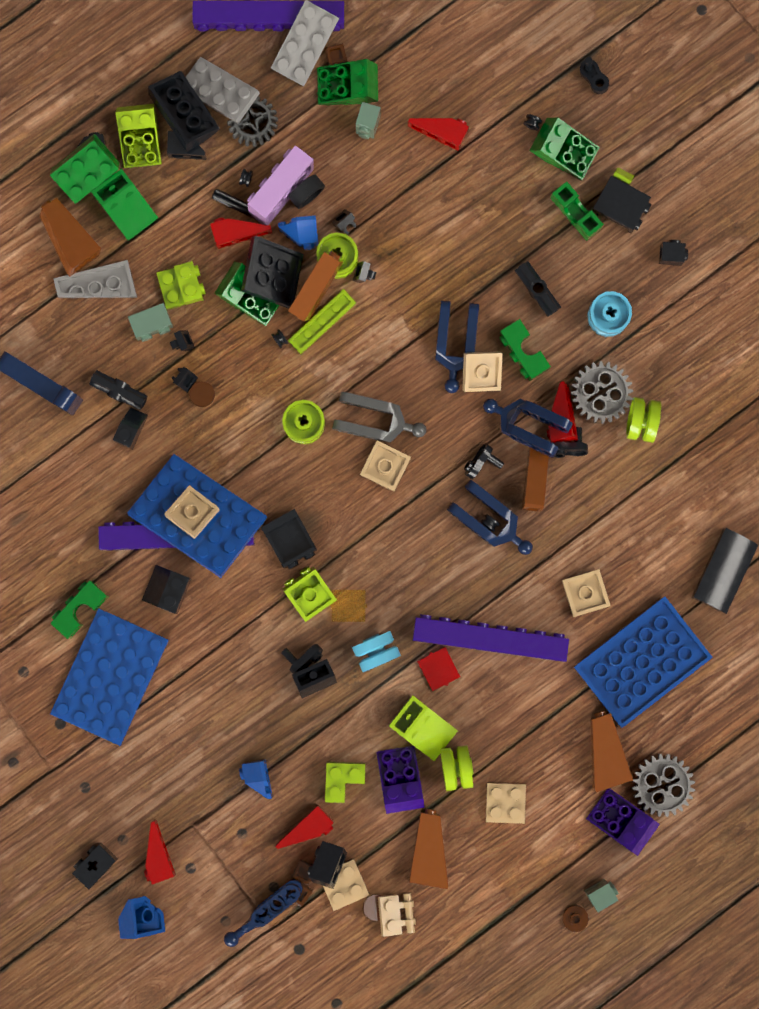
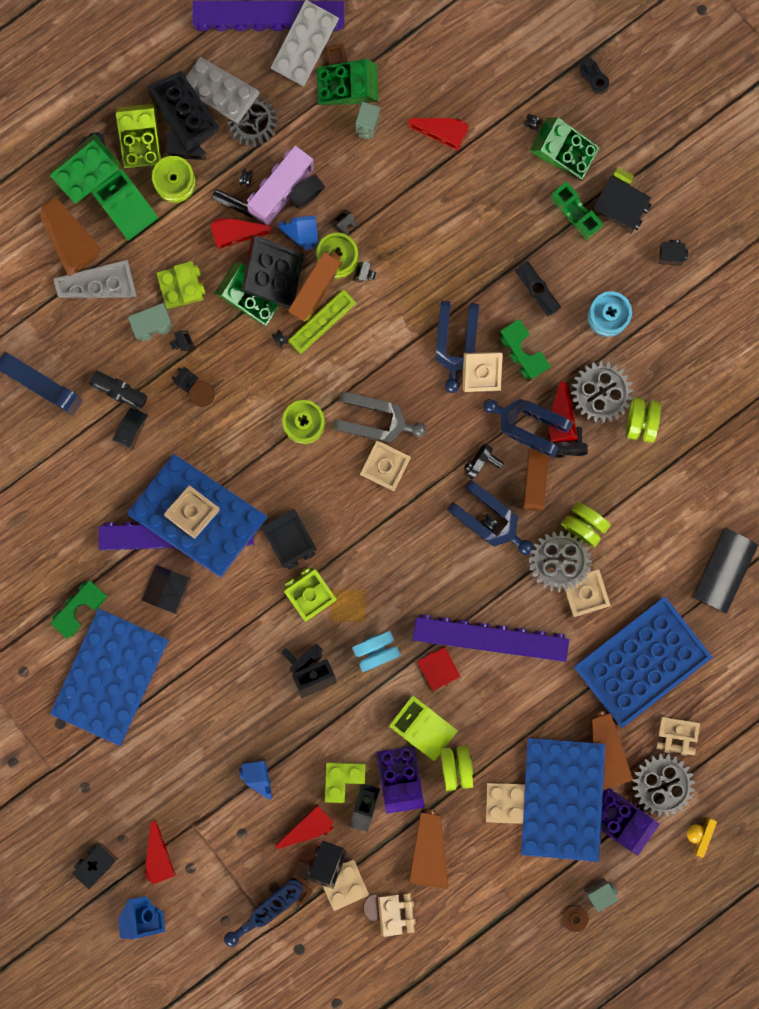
(178, 169): none -> lime wheel
(364, 807): none -> black slope
(560, 545): none -> light grey gear
(563, 799): none -> blue plate
(585, 524): none -> lime wheel
(680, 730): none -> tan plate
(701, 836): none -> yellow tile

